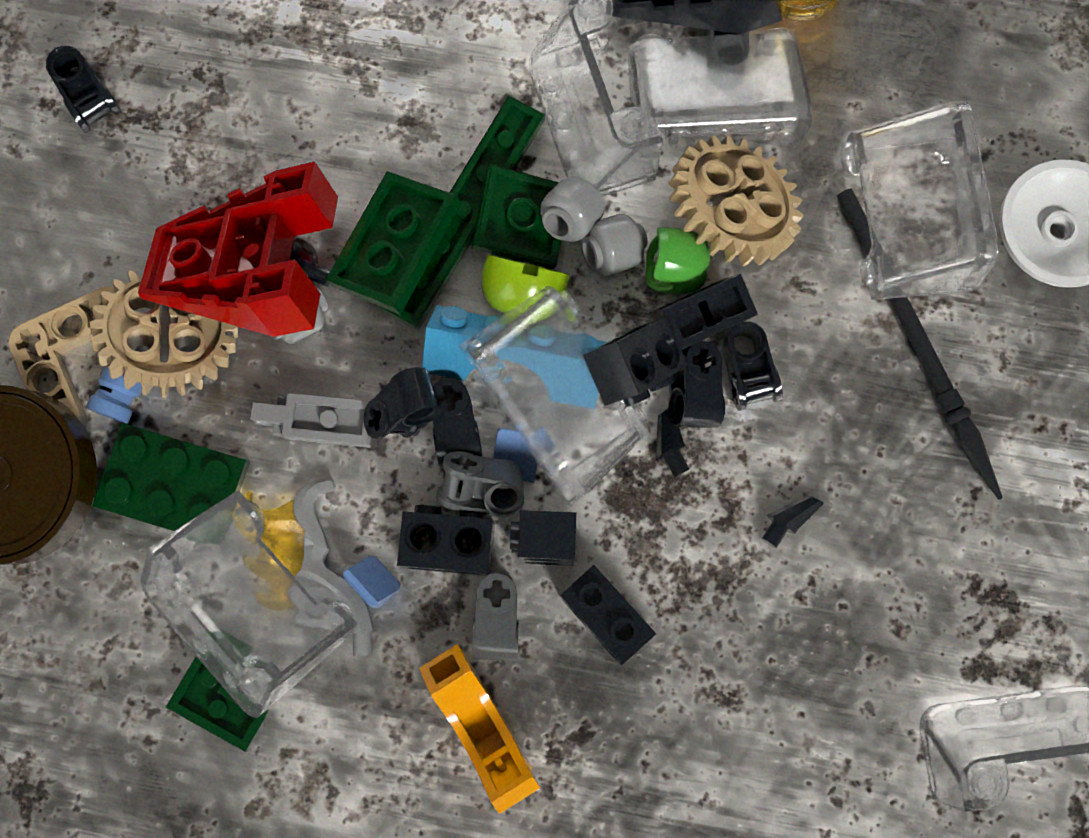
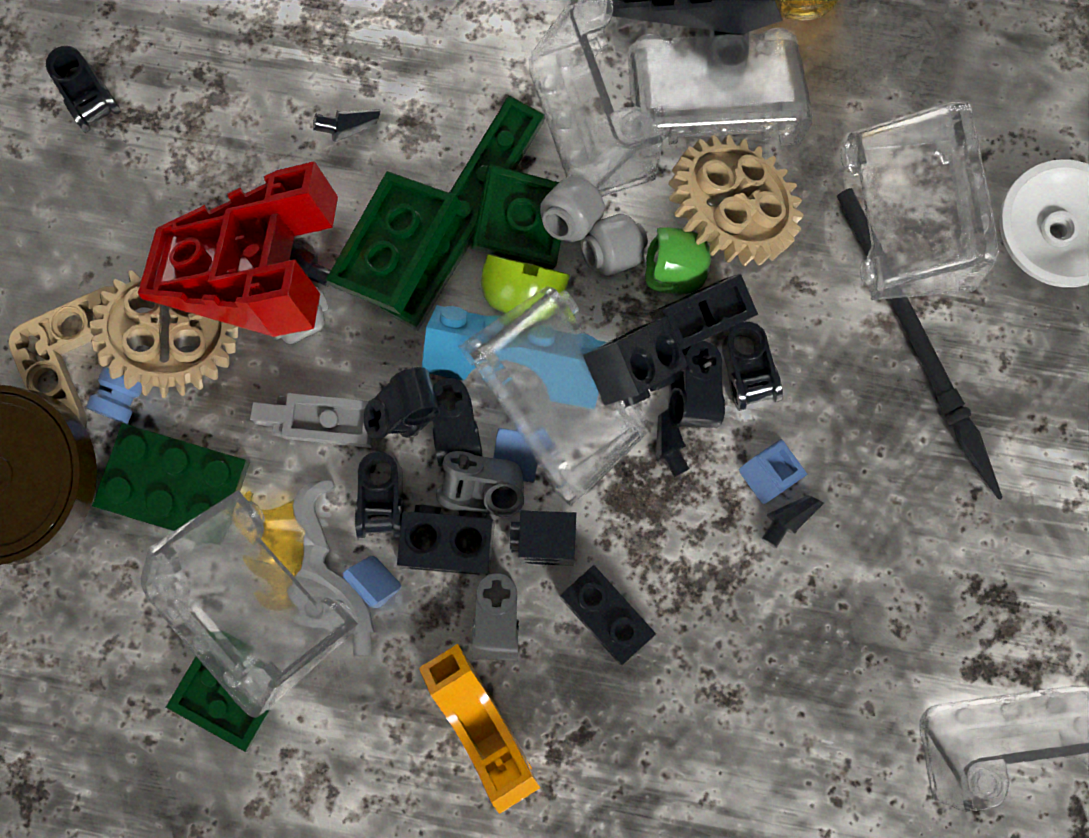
(345, 122): none -> black bar
(379, 499): none -> black piece
(772, 471): none -> medium blue slope

